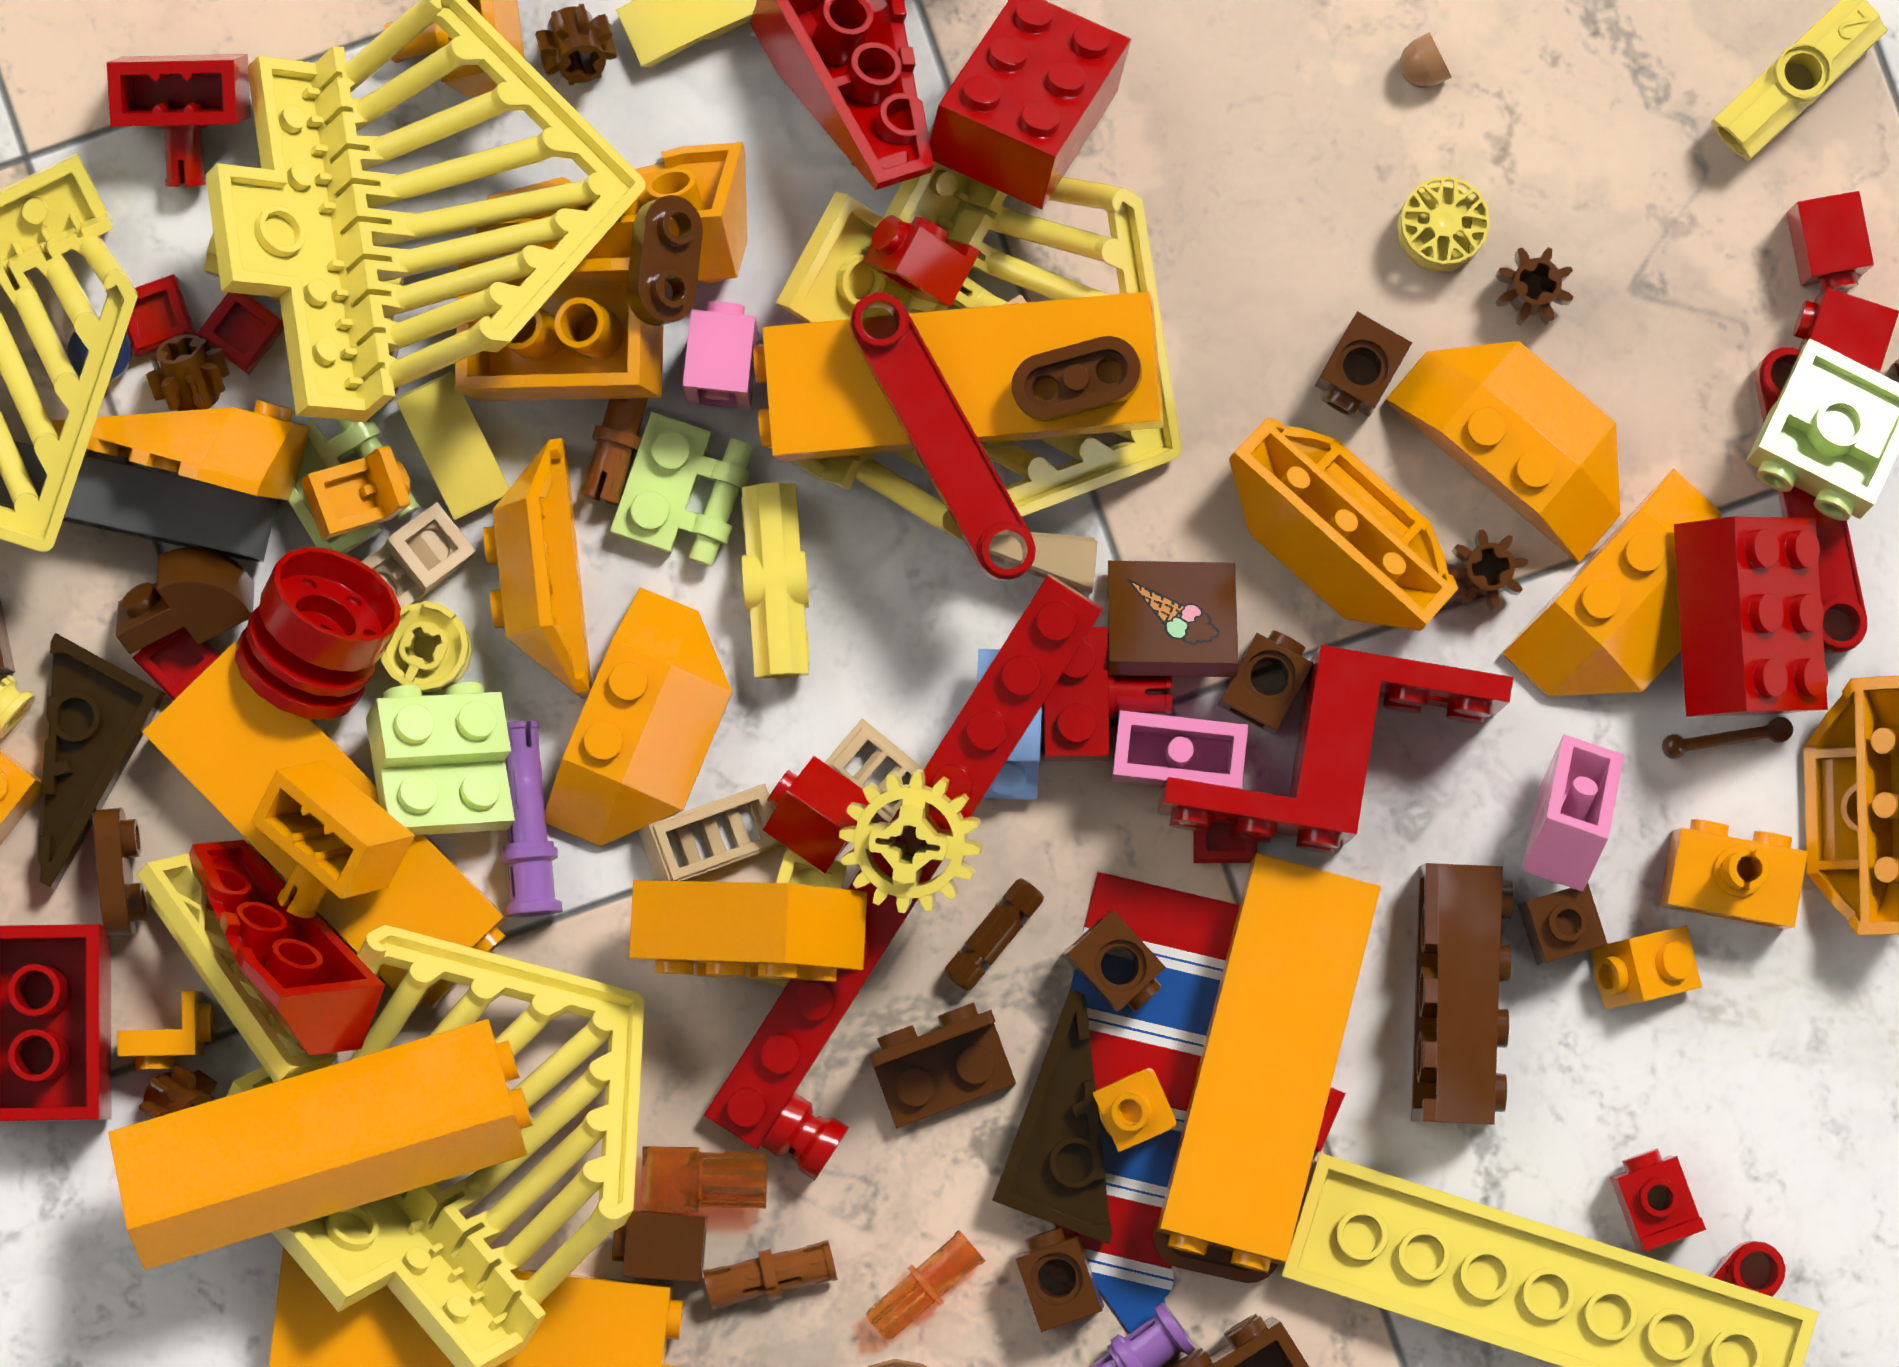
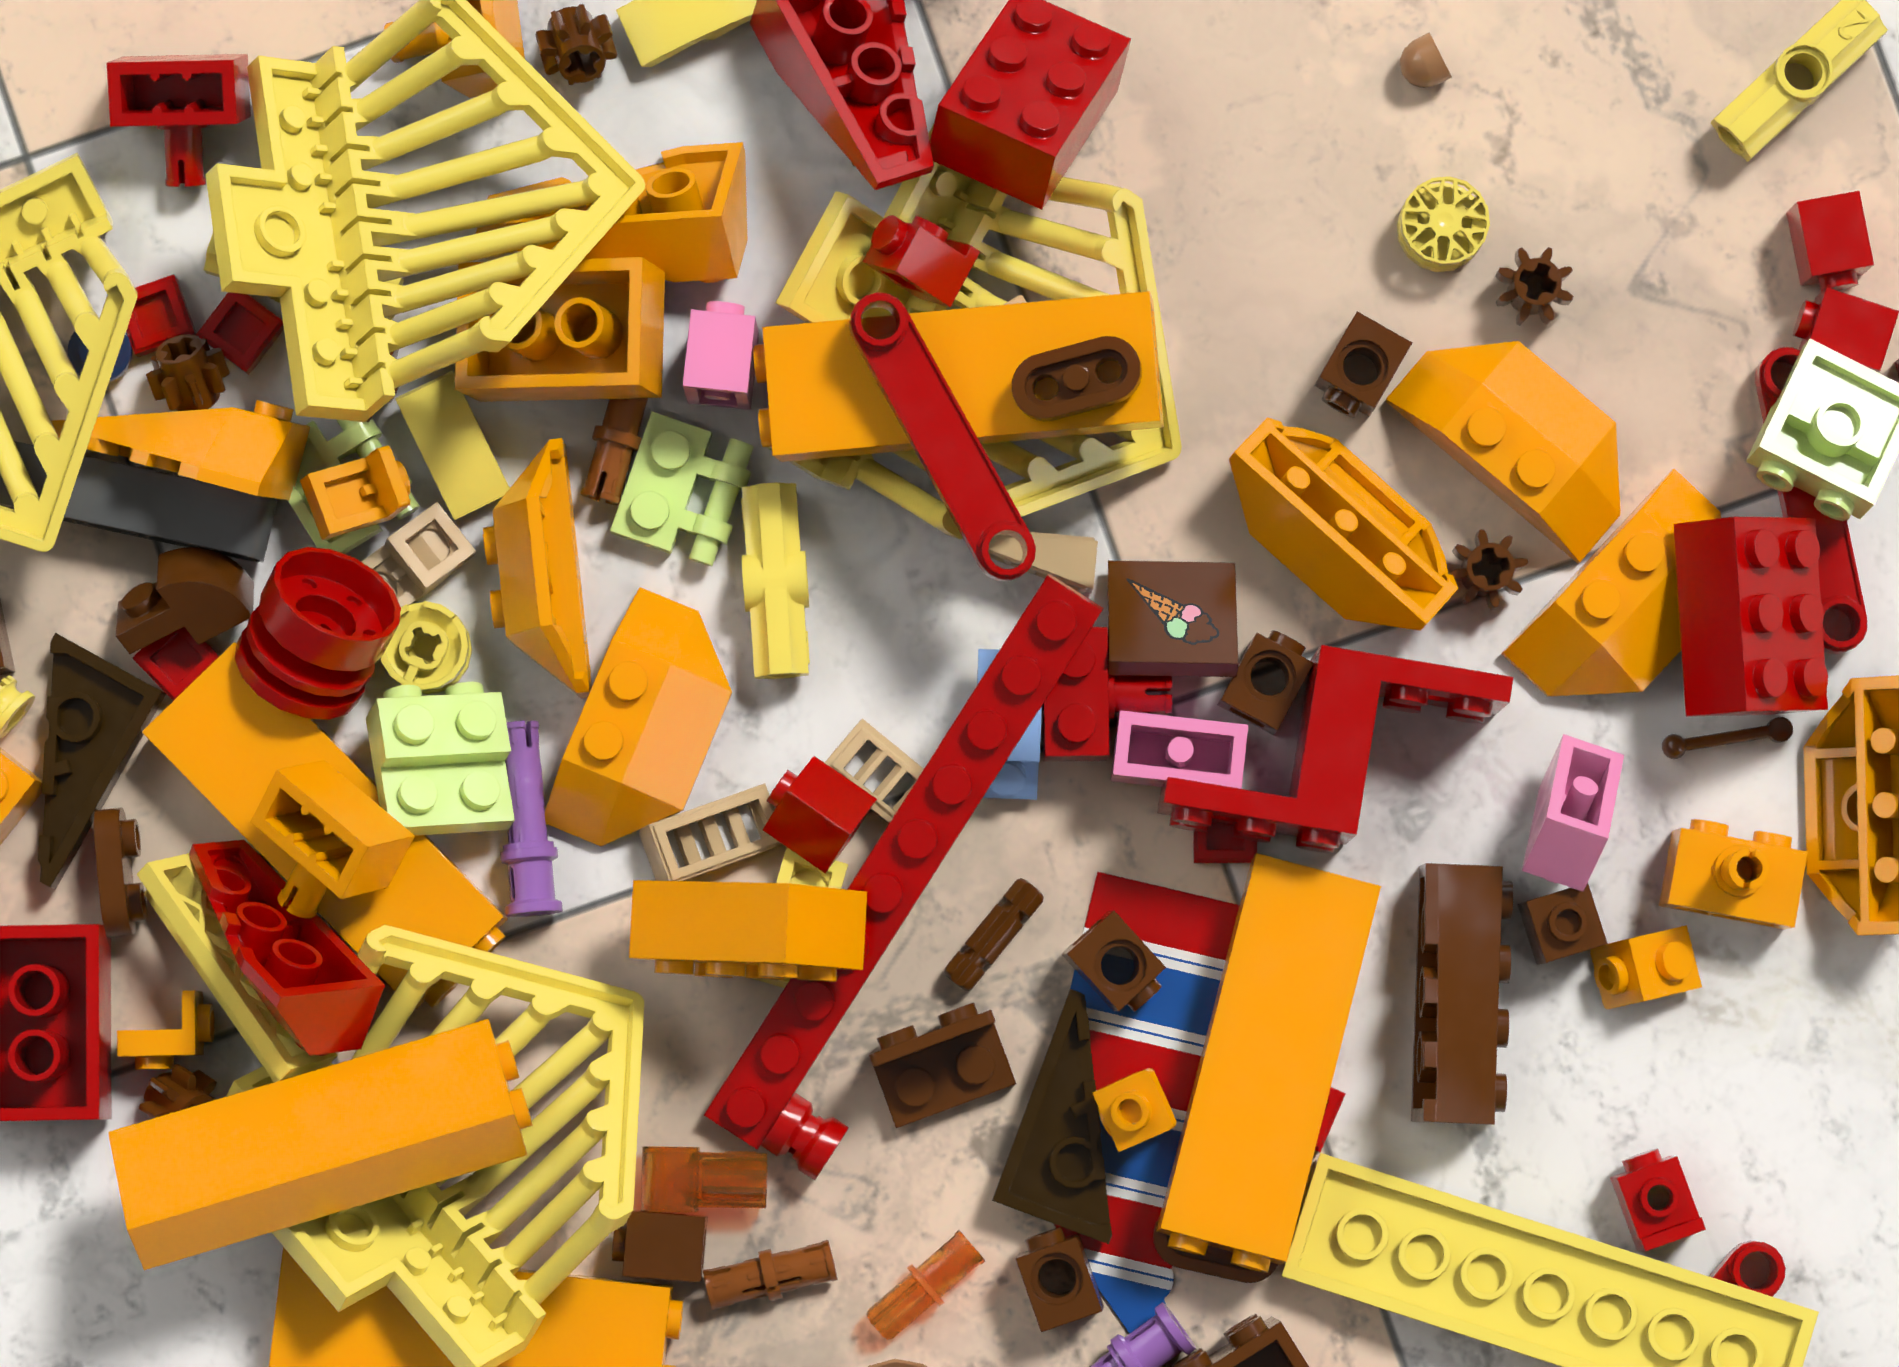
(662, 256): reddish brown plate -> none
(907, 870): light yellow gear -> none

